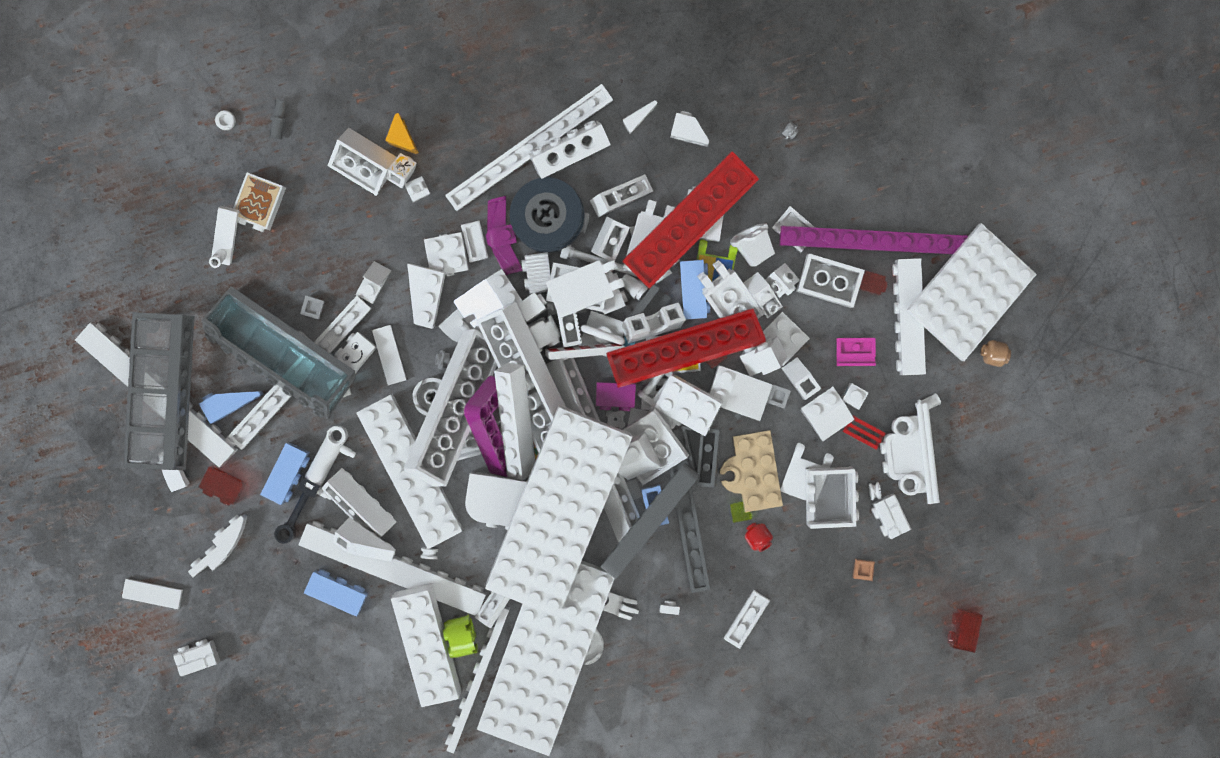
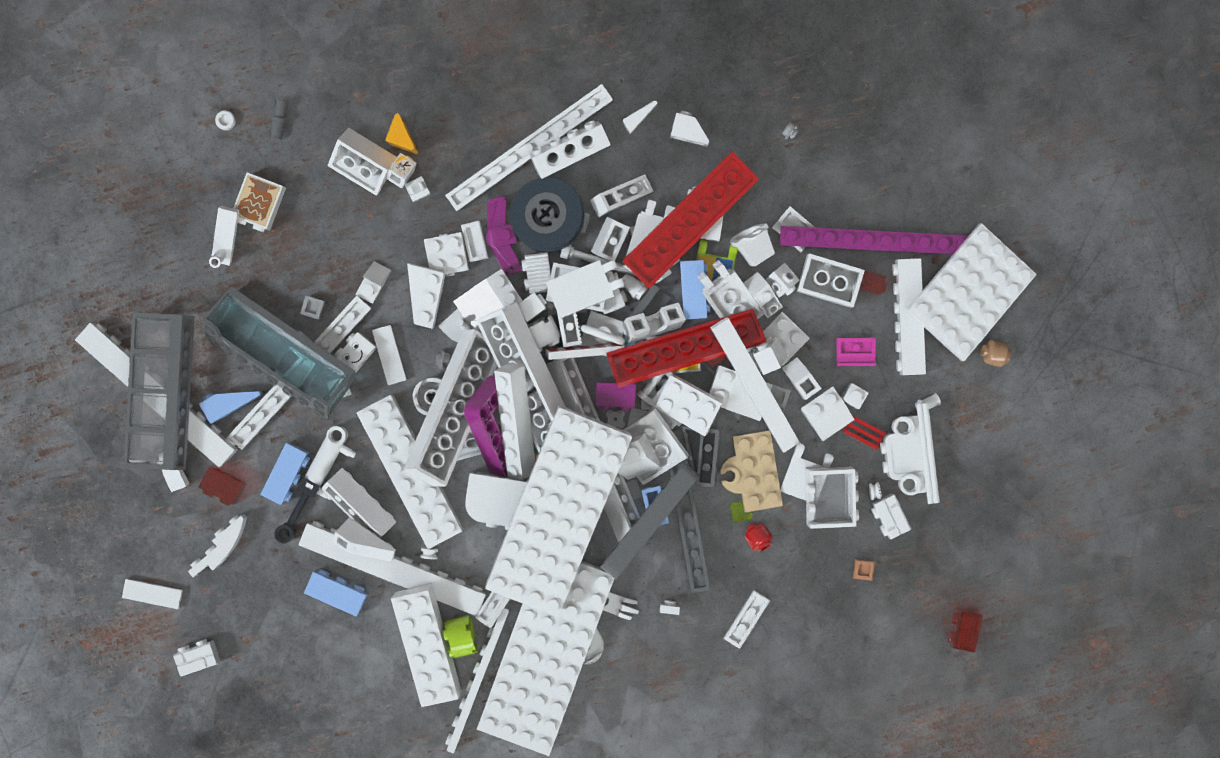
(754, 384): none -> white tile

